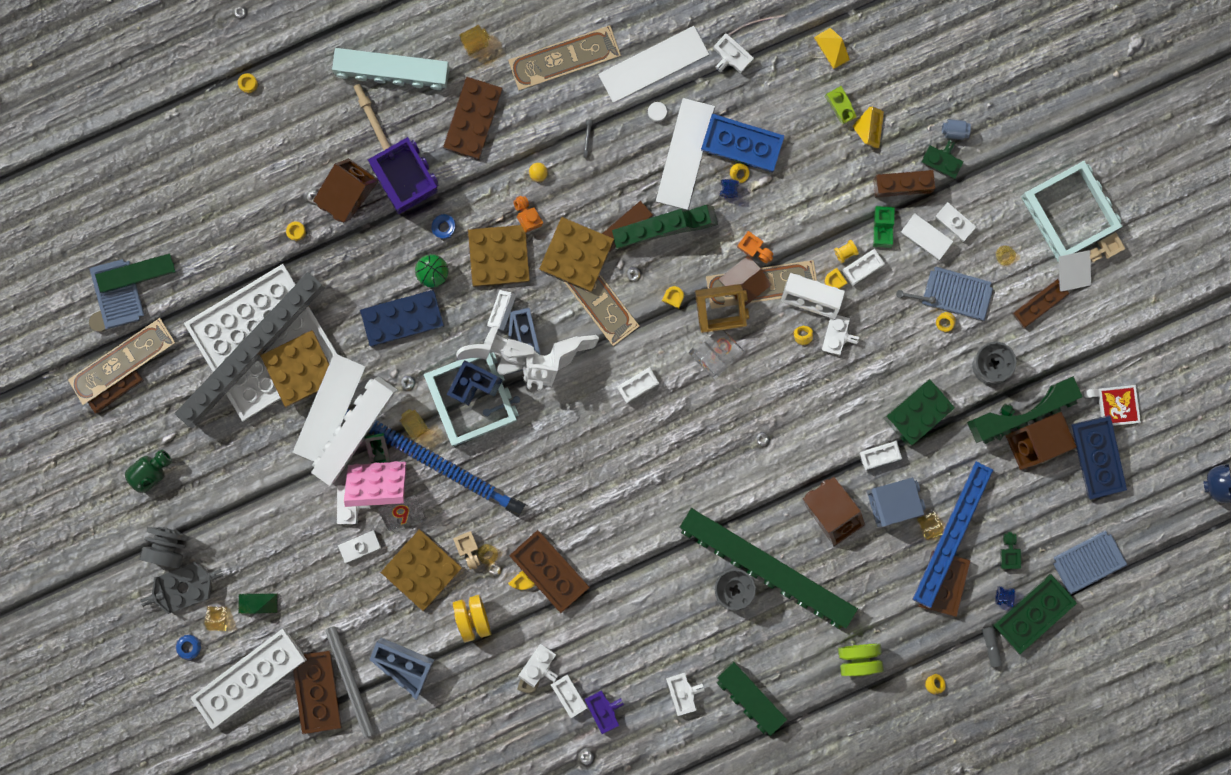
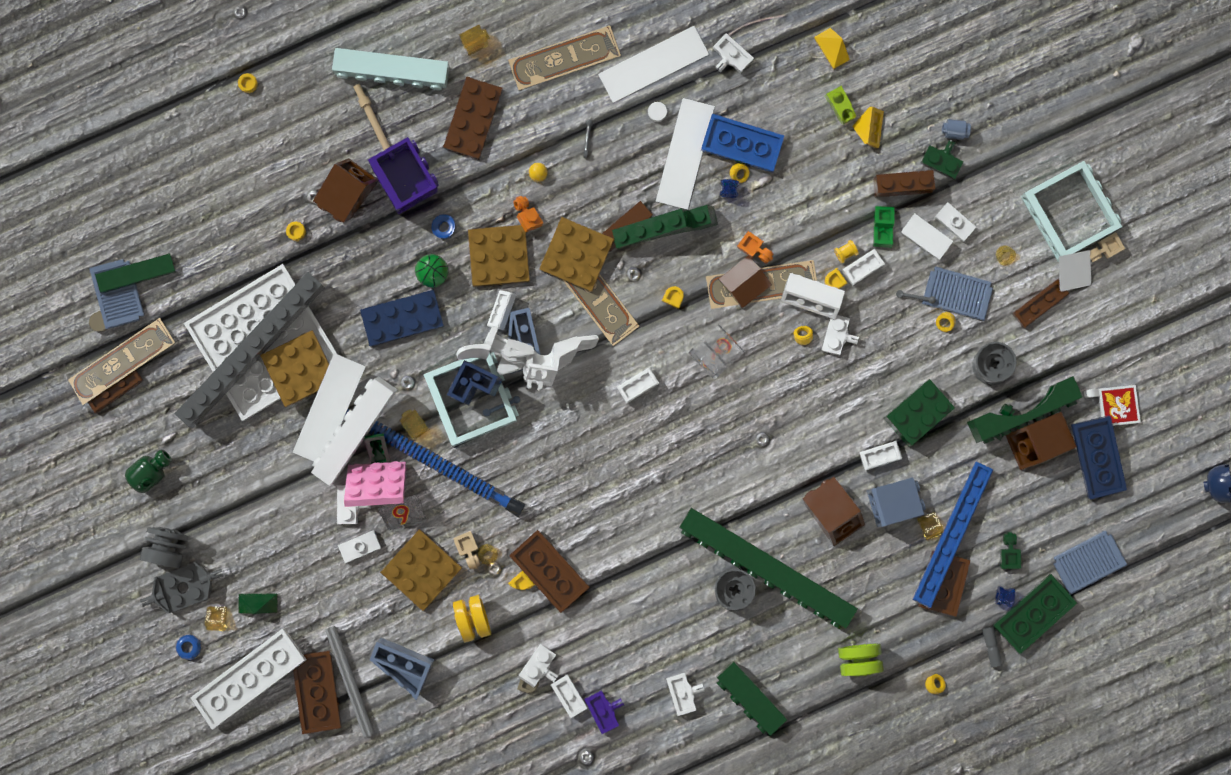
(722, 323): pearl gold window -> none

